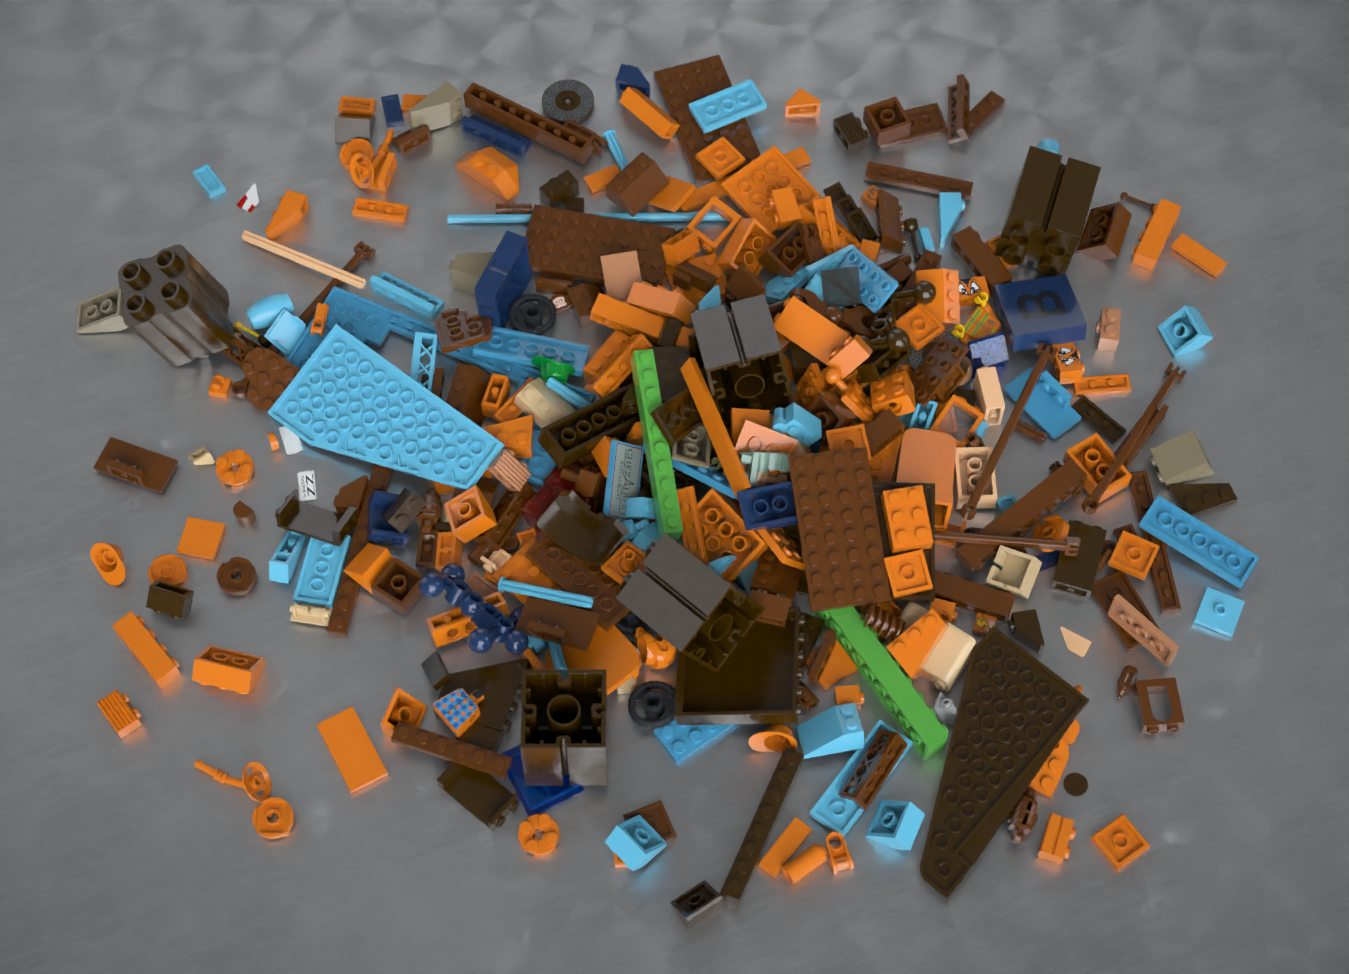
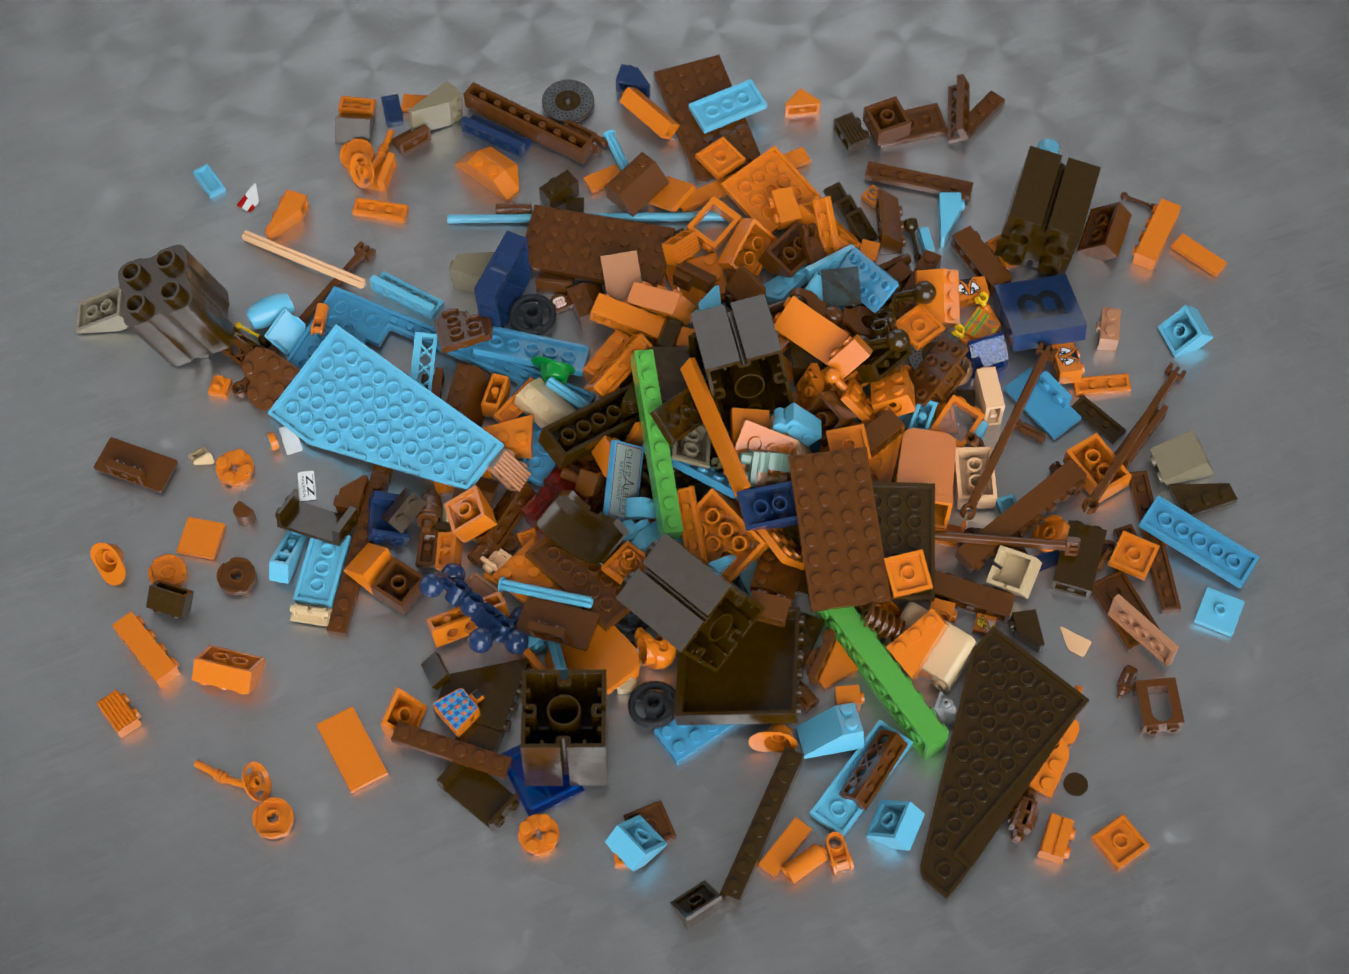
(907, 519): orange brick -> none

